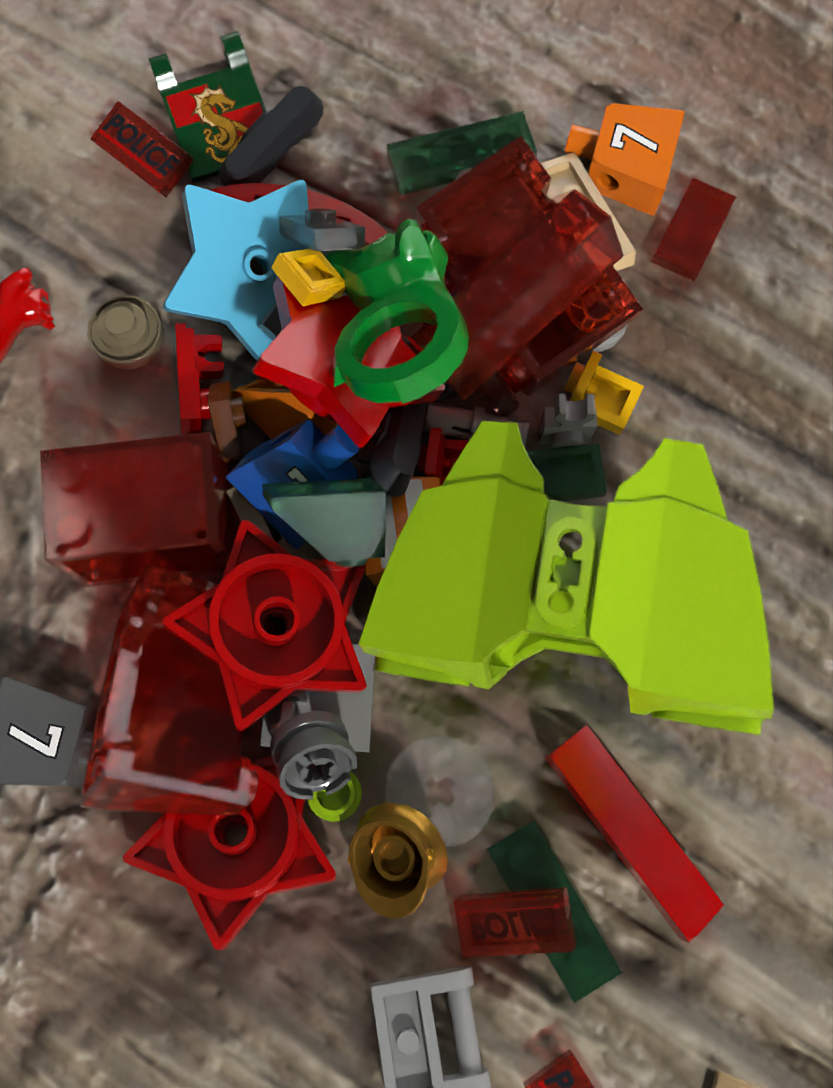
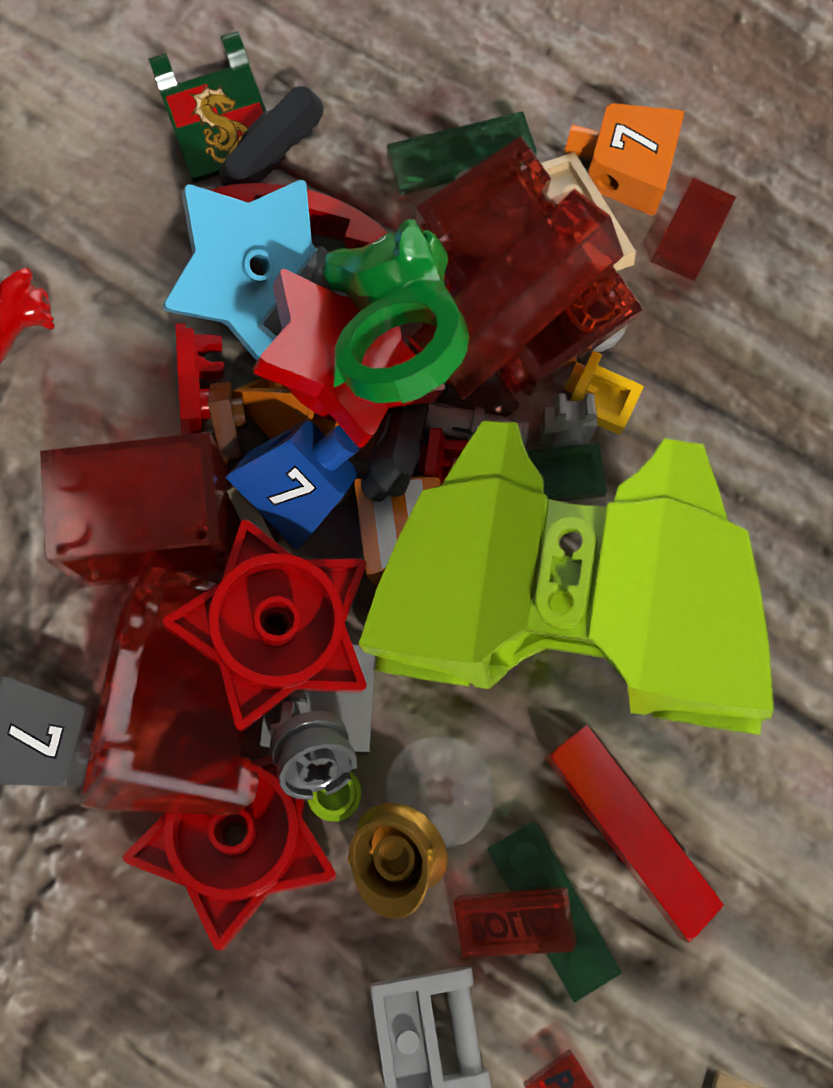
(126, 332): dark tan plate -> none
(142, 149): clear red tile -> none
(309, 276): yellow tile -> none
(322, 230): clear smoke plate -> none
(335, 516): clear green slope -> none

